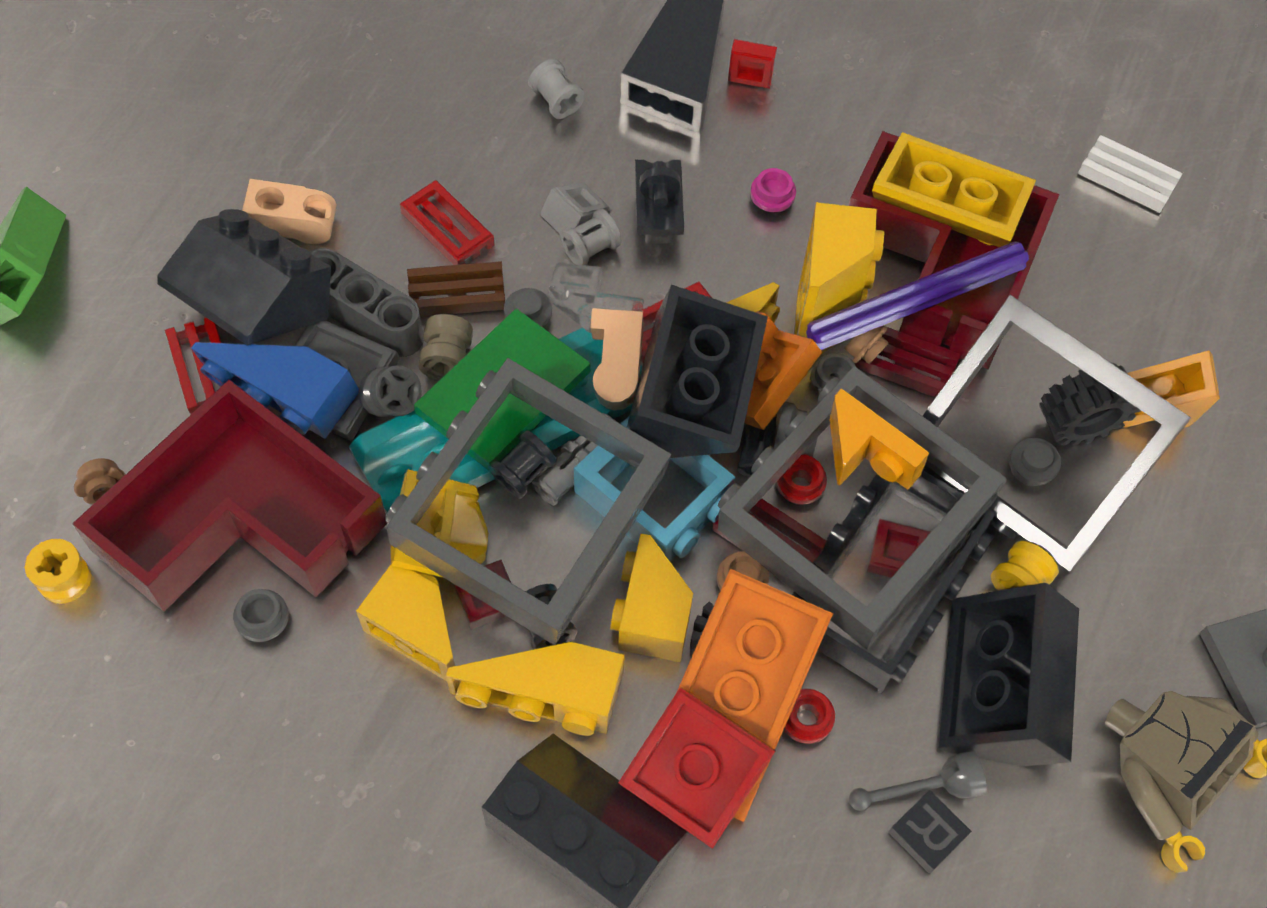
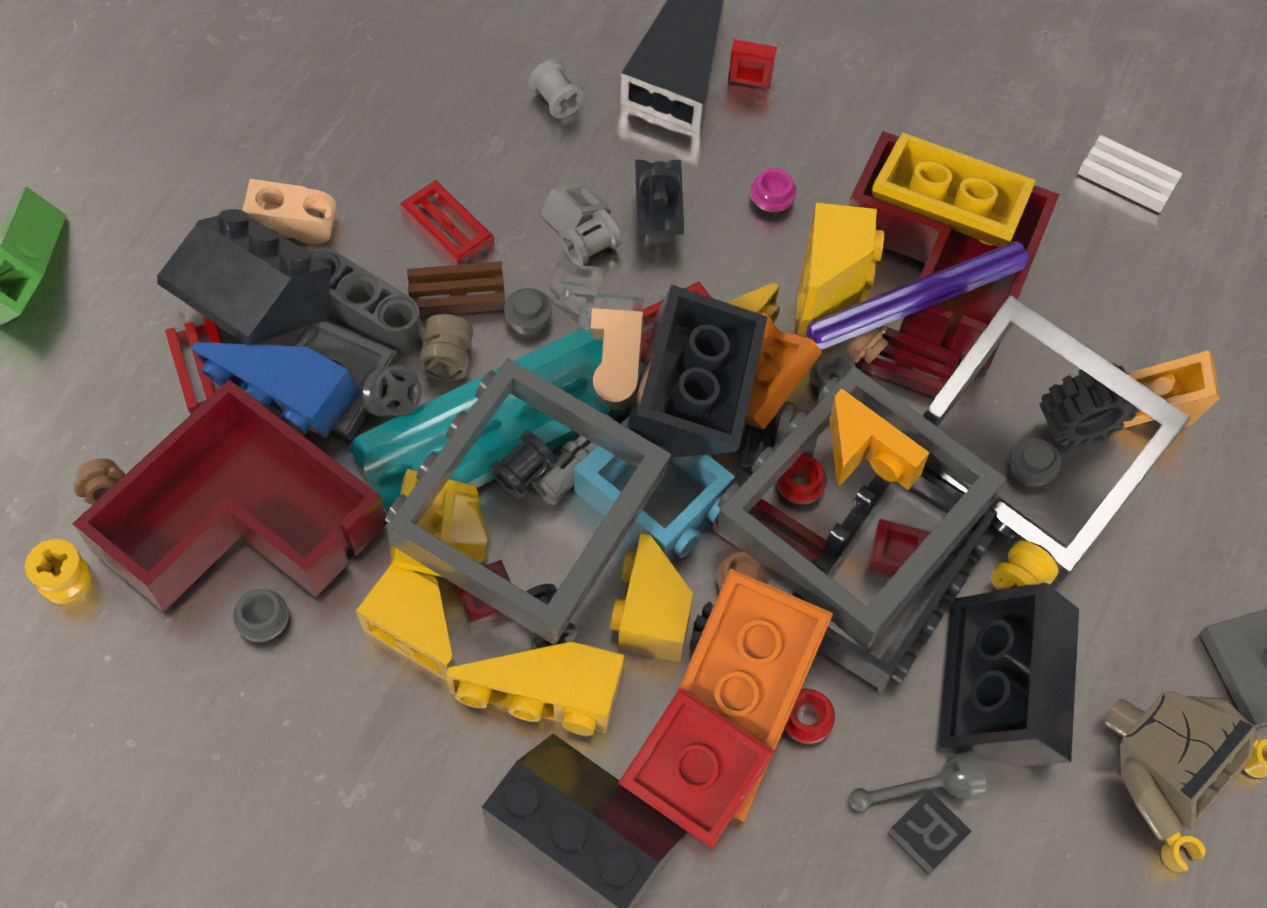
(528, 346): green tile -> none

